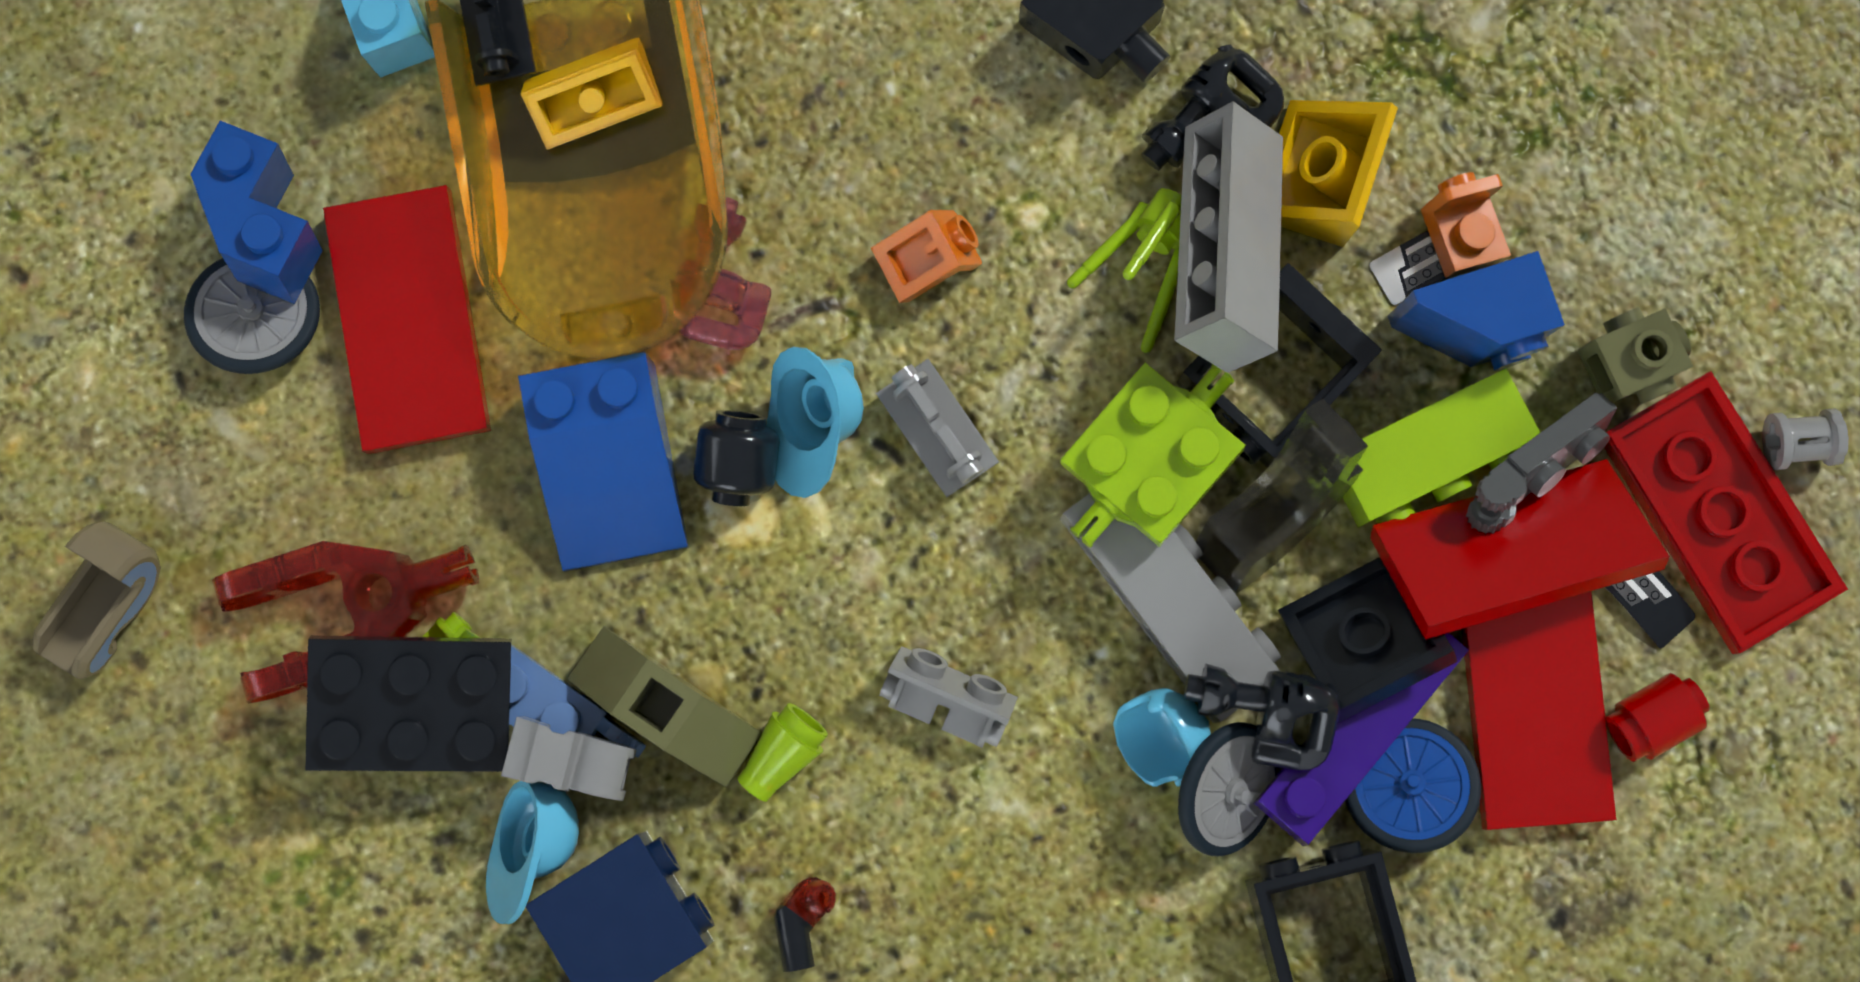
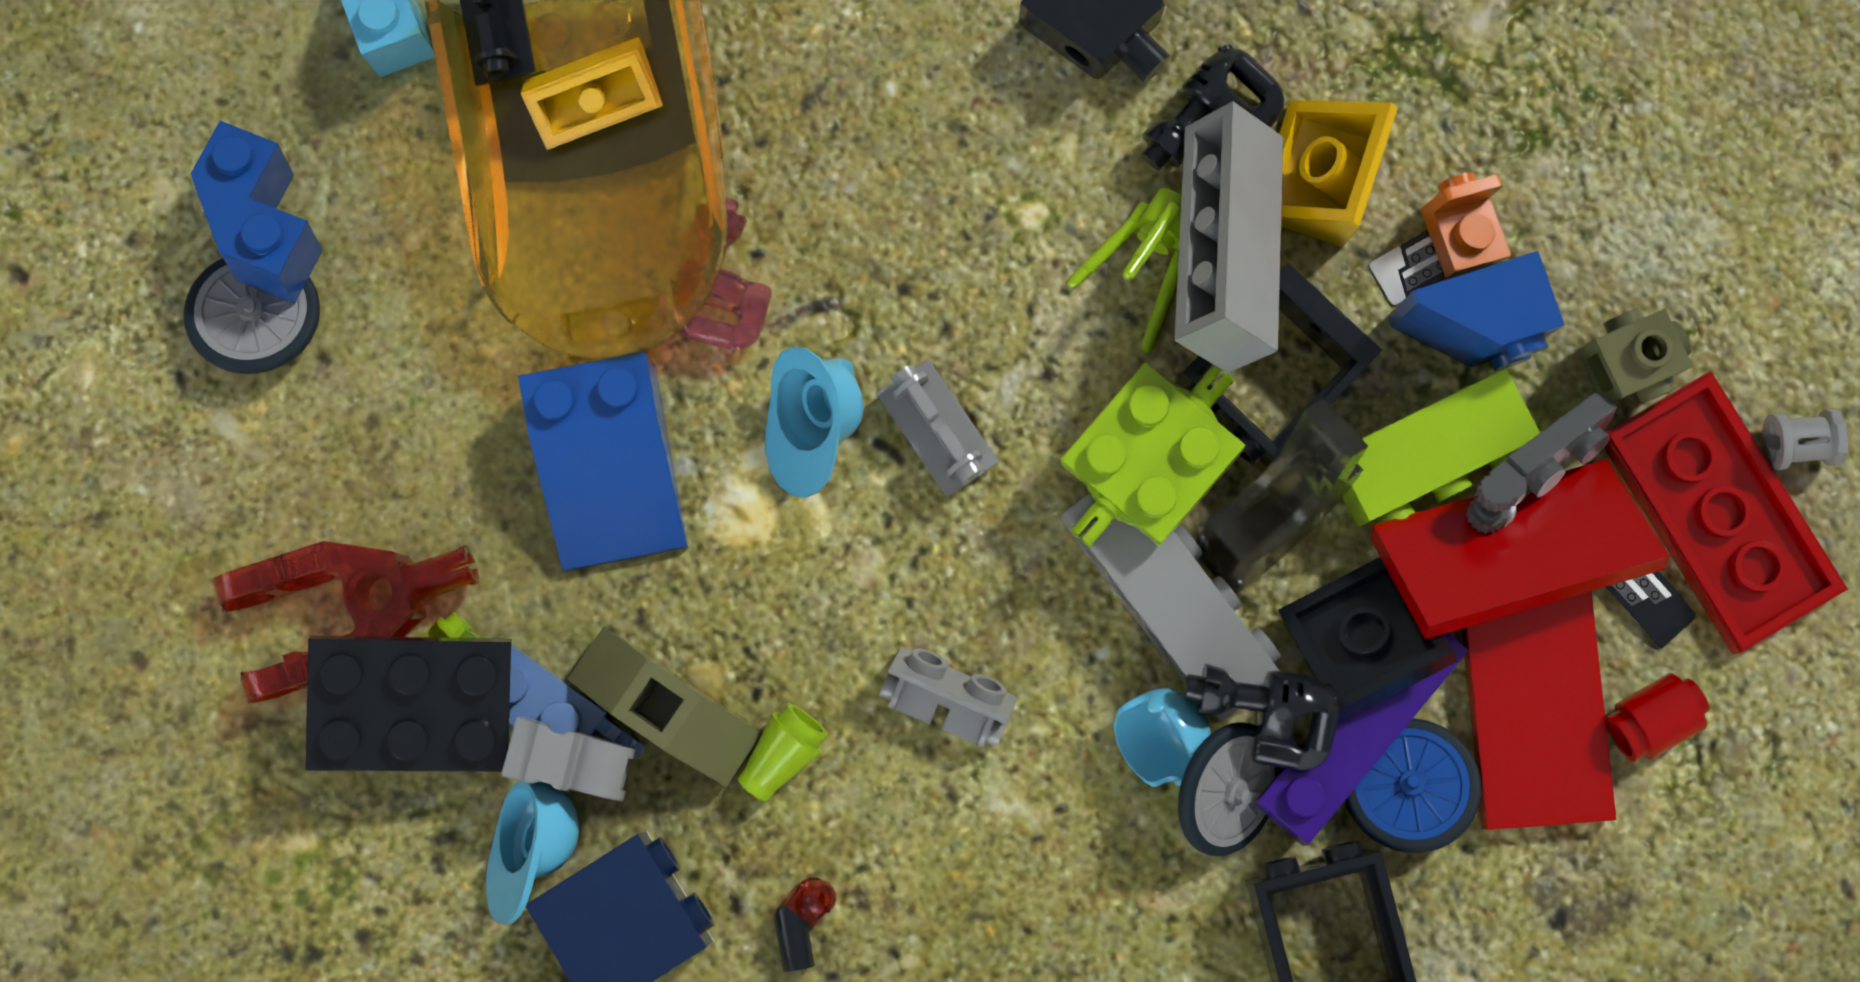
(97, 600): dark tan animal -> none
(406, 319): red tile -> none
(736, 457): black head -> none
(927, 253): orange bracket -> none

